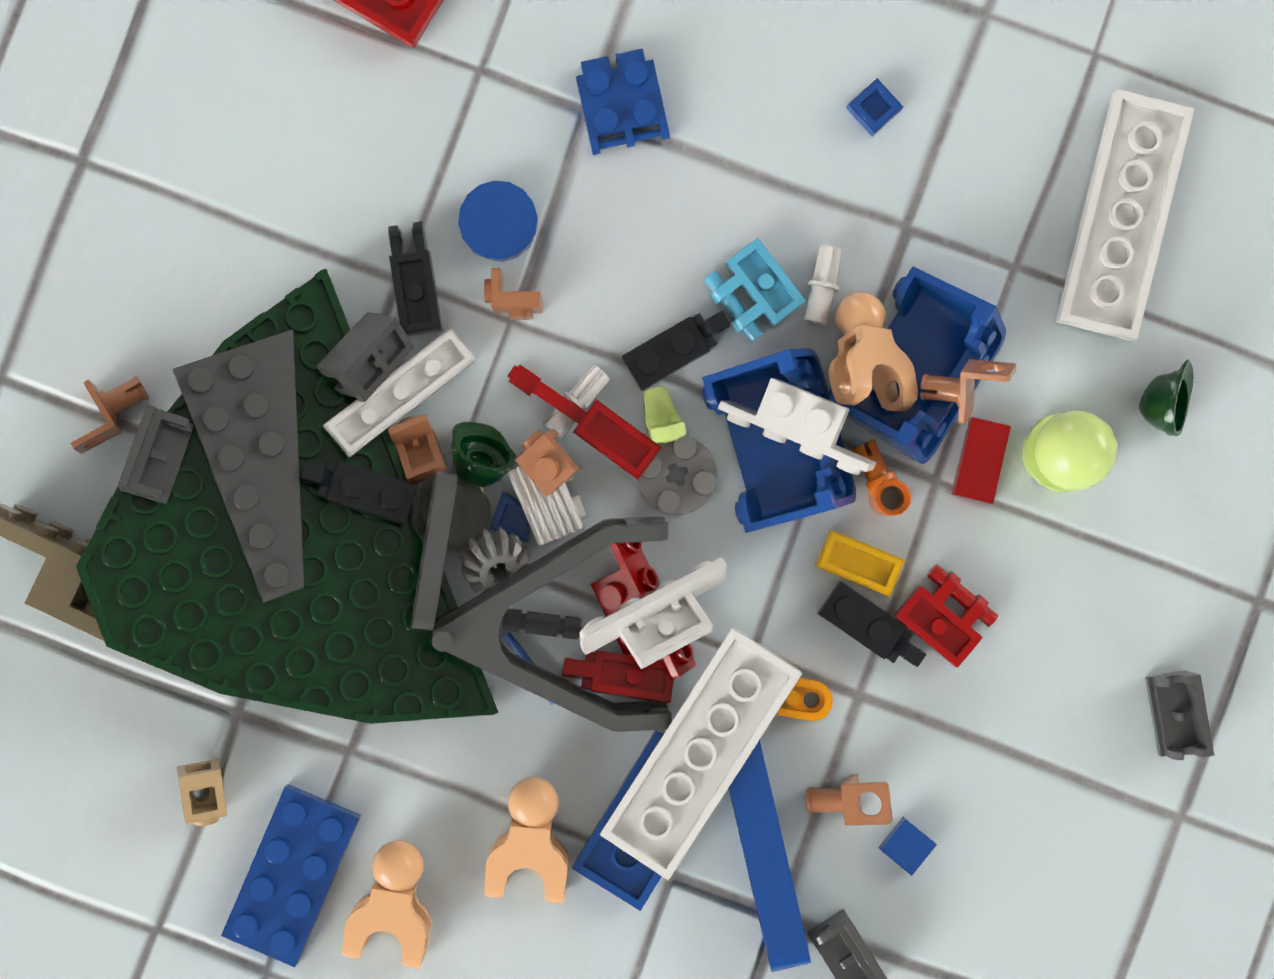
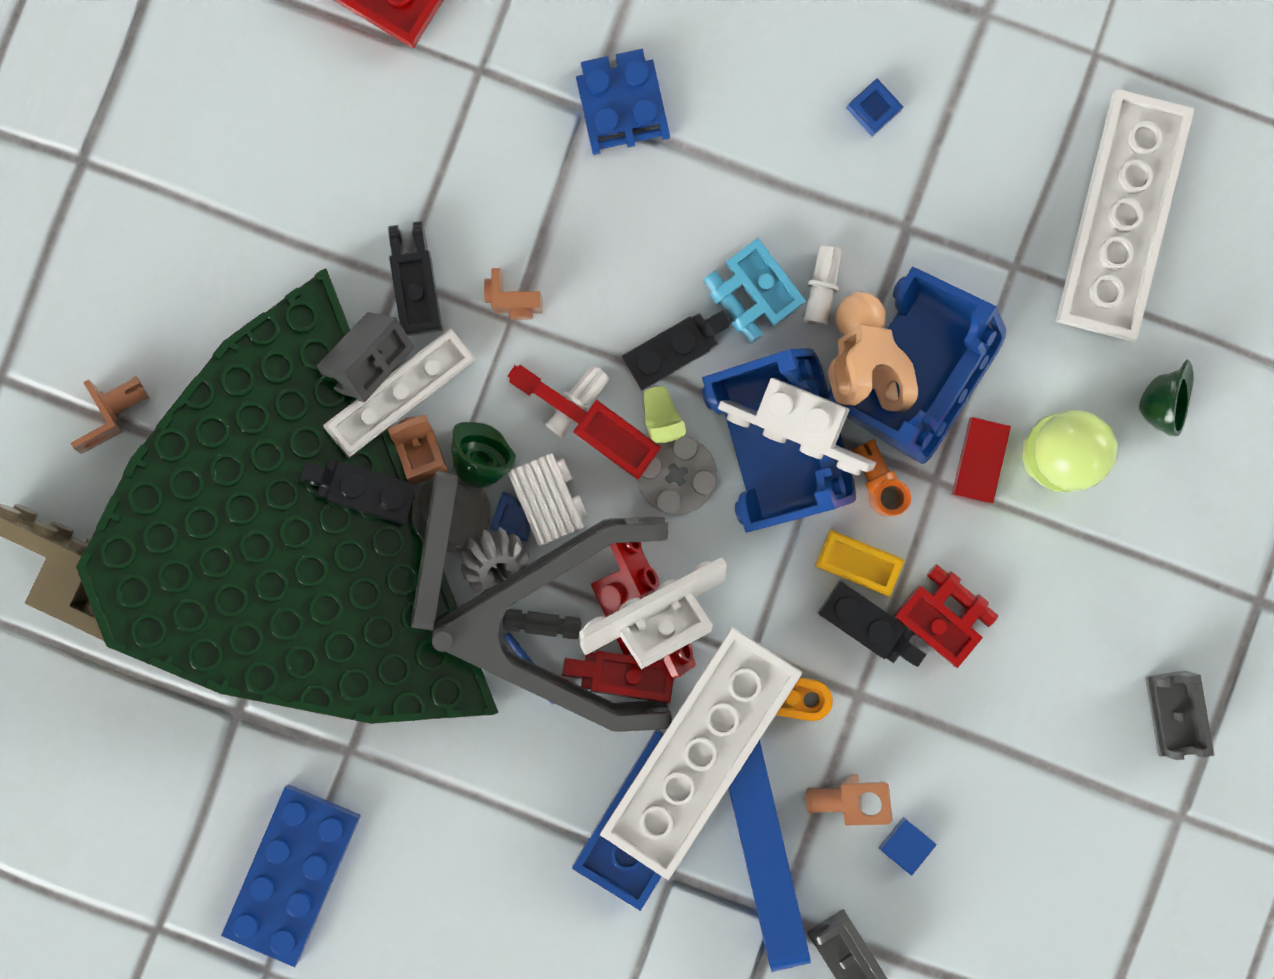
(156, 455): dark grey hinge -> none
(196, 776): tan brick -> none
(249, 434): dark grey wing -> none
(392, 905): light nougat piece -> none
(498, 221): blue tile -> none
(529, 842): light nougat piece -> none
(546, 461): nougat bracket -> none
(962, 388): nougat bracket -> none

